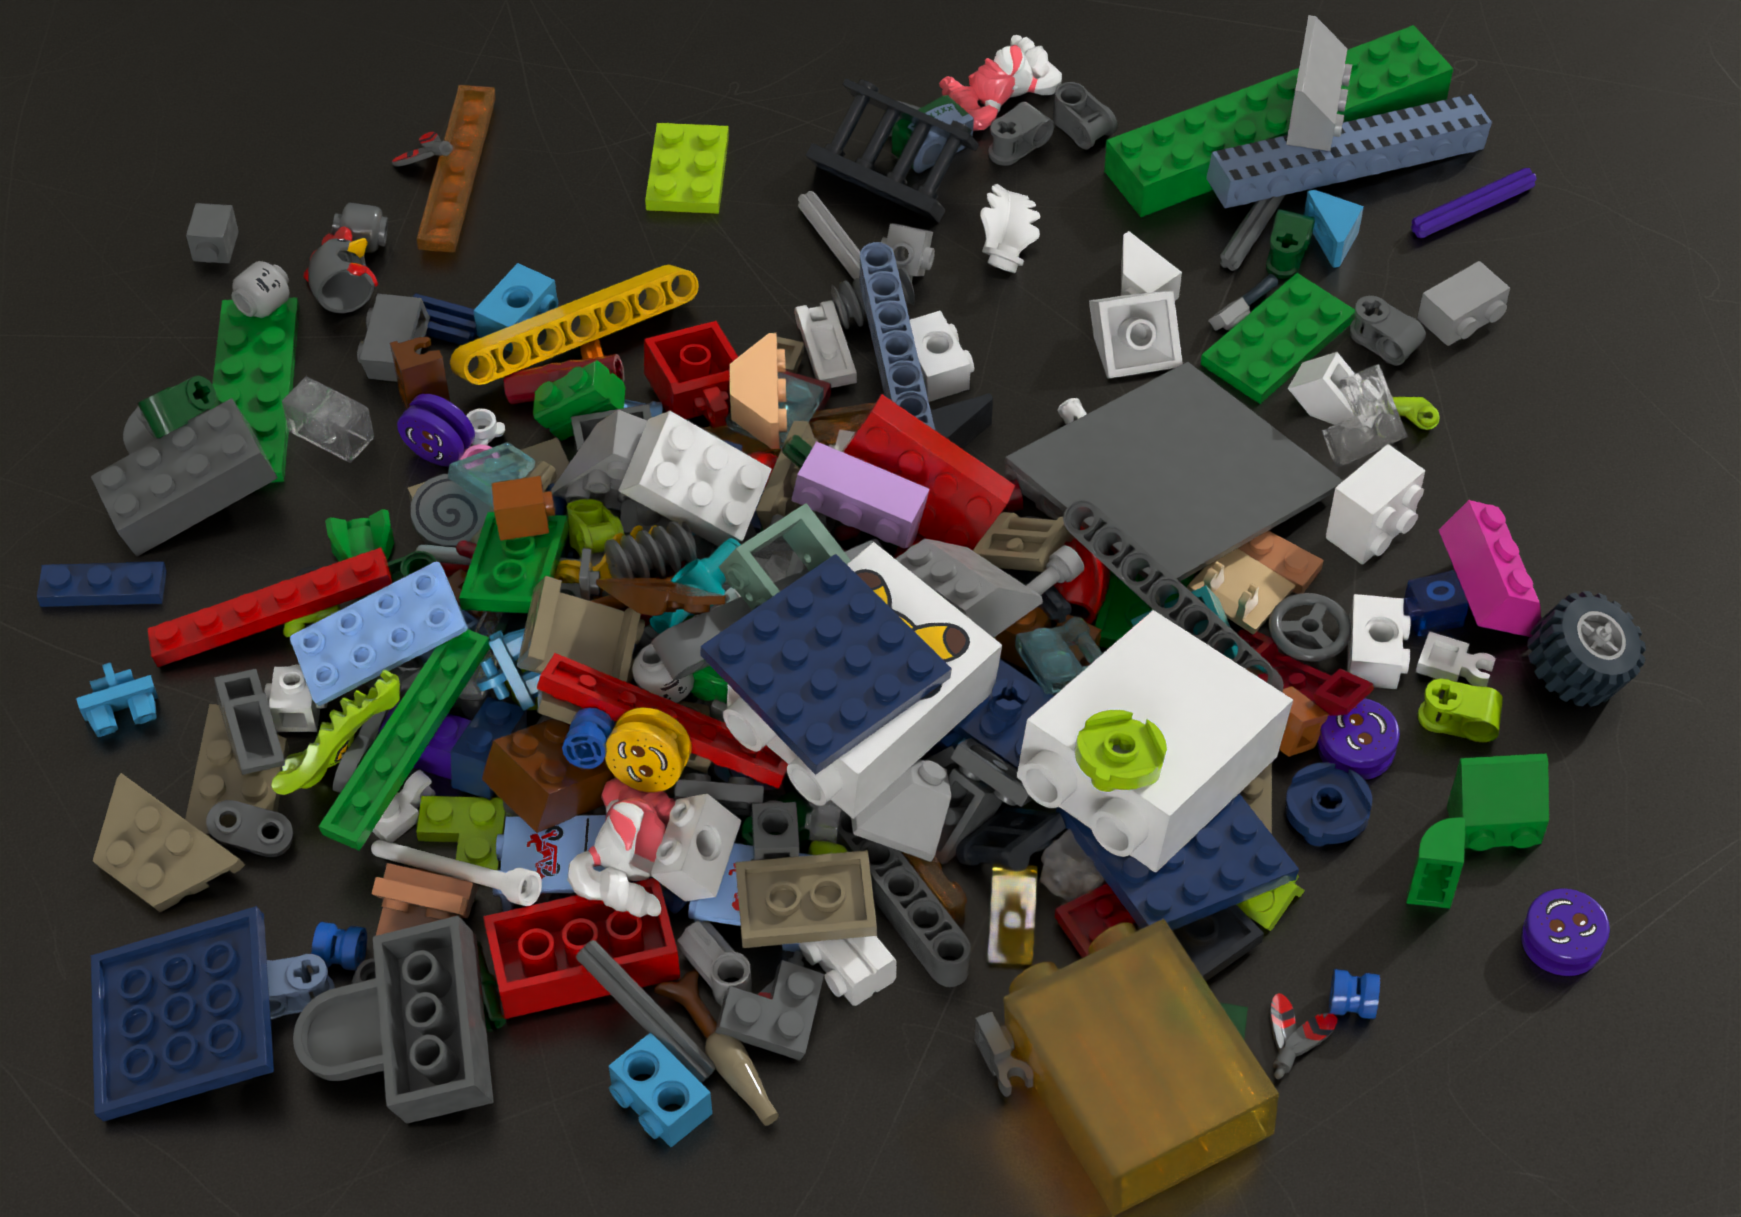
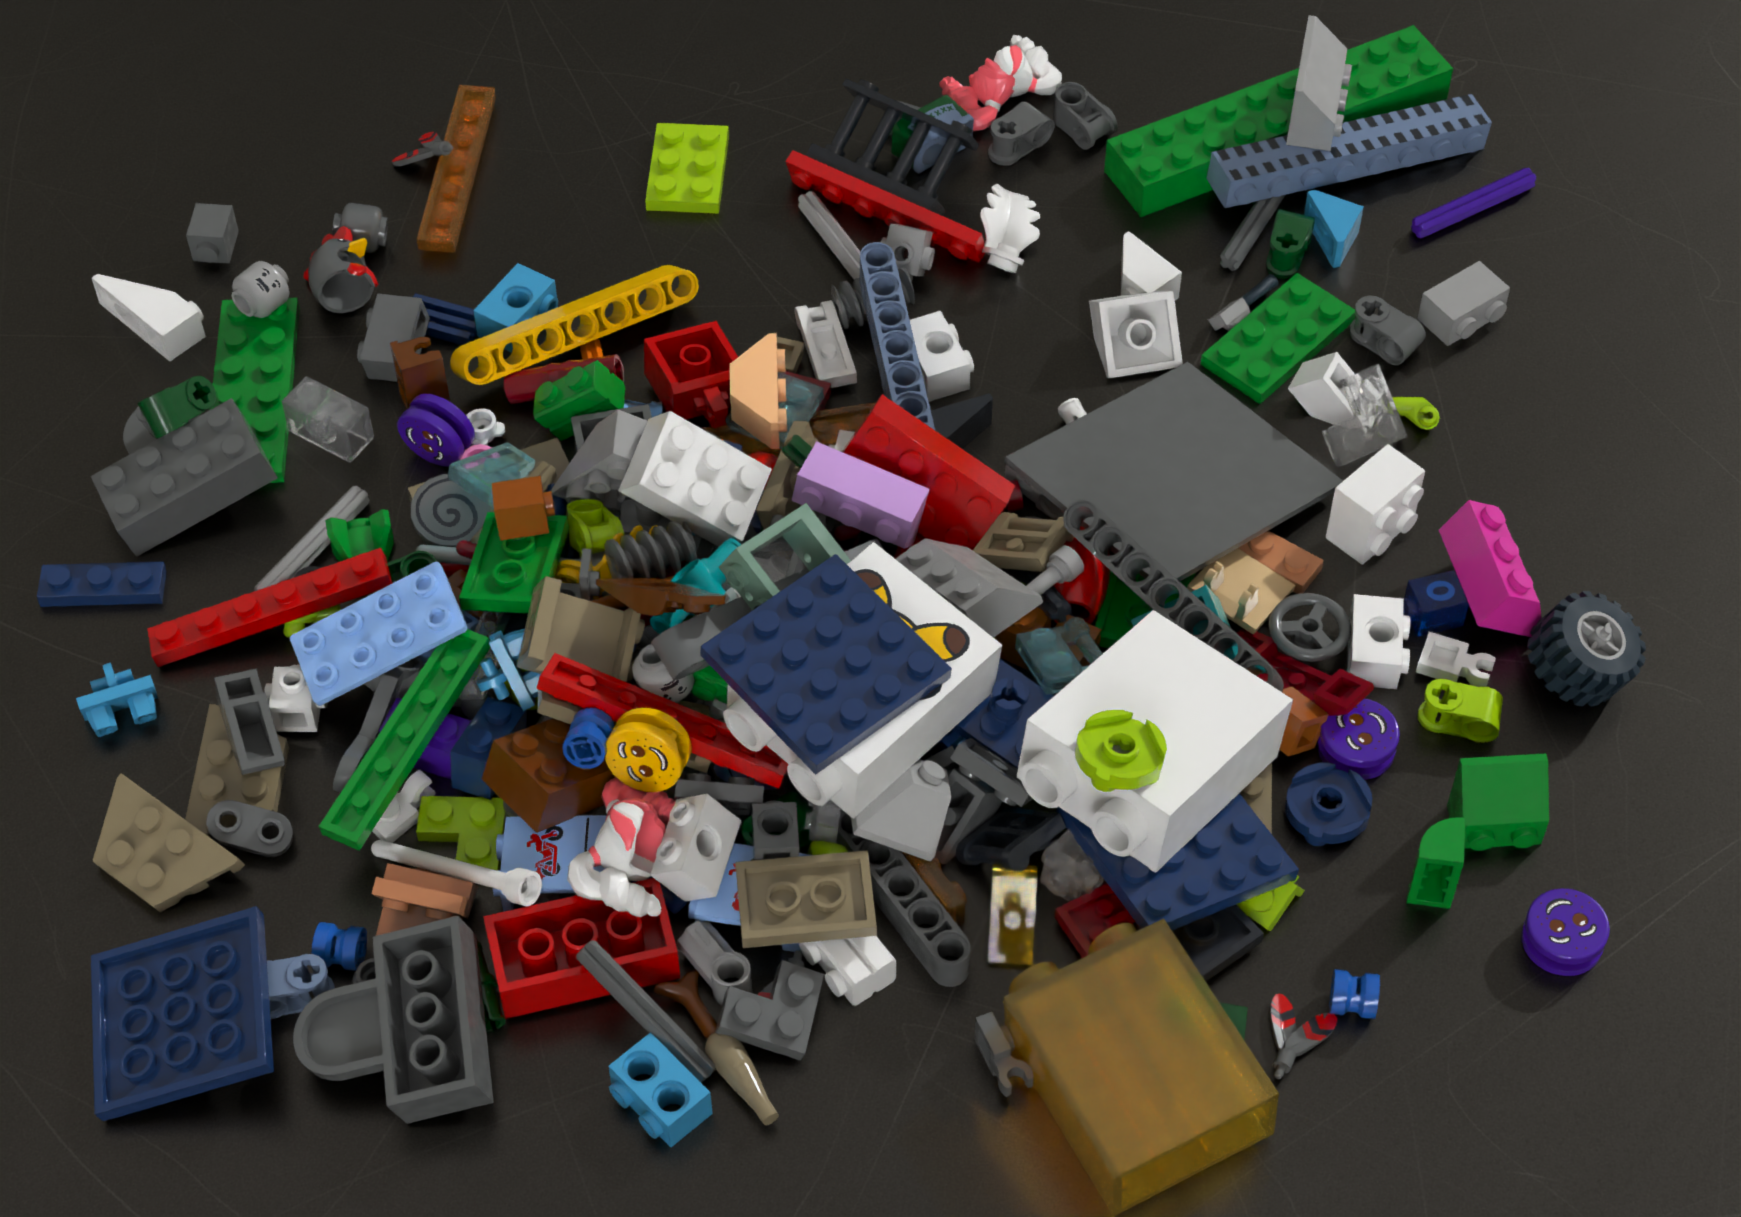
(152, 313): none -> white slope
(315, 539): none -> light grey axle
(334, 738): lime animal -> none
(873, 201): none -> red plate

